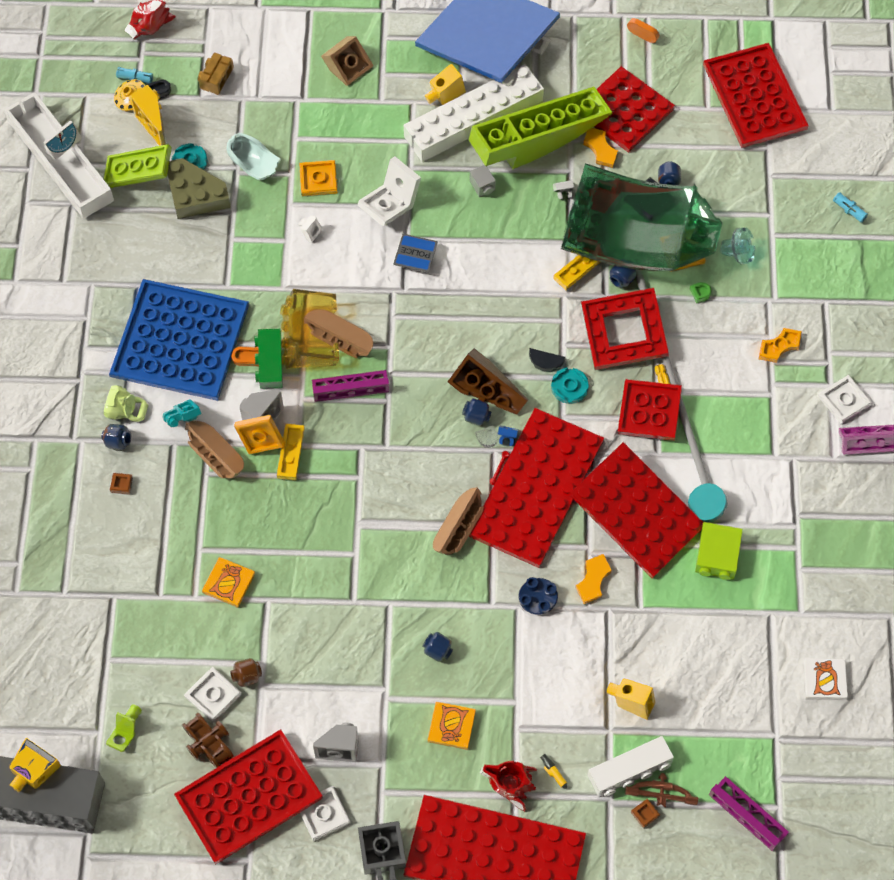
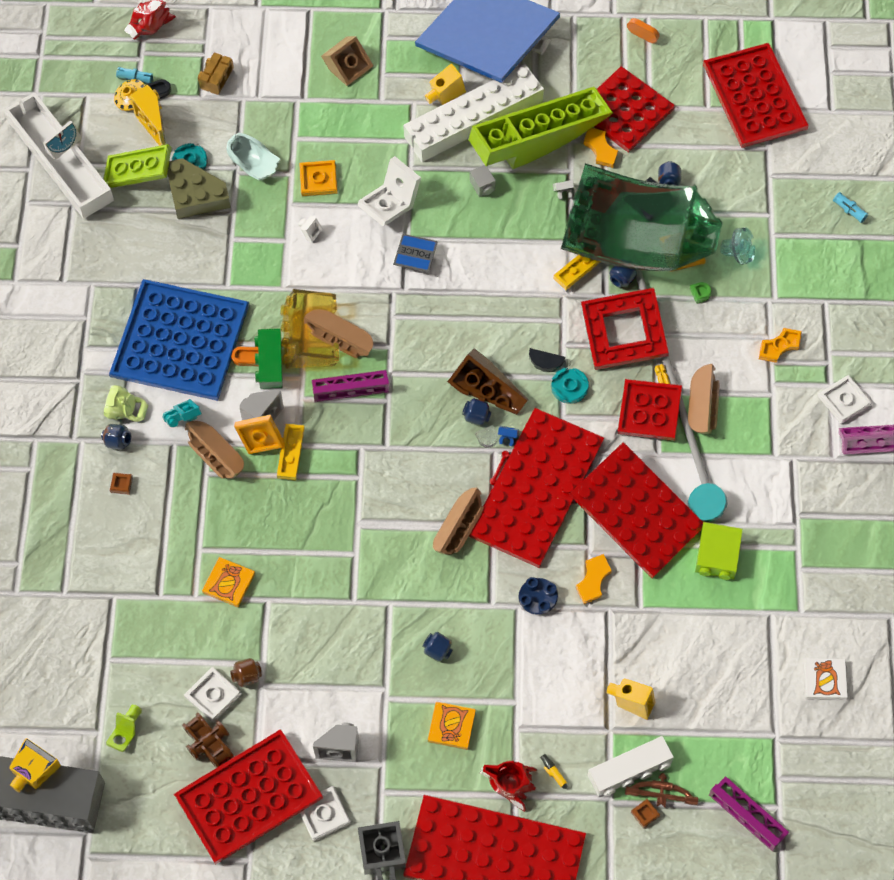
(703, 400): none -> brick

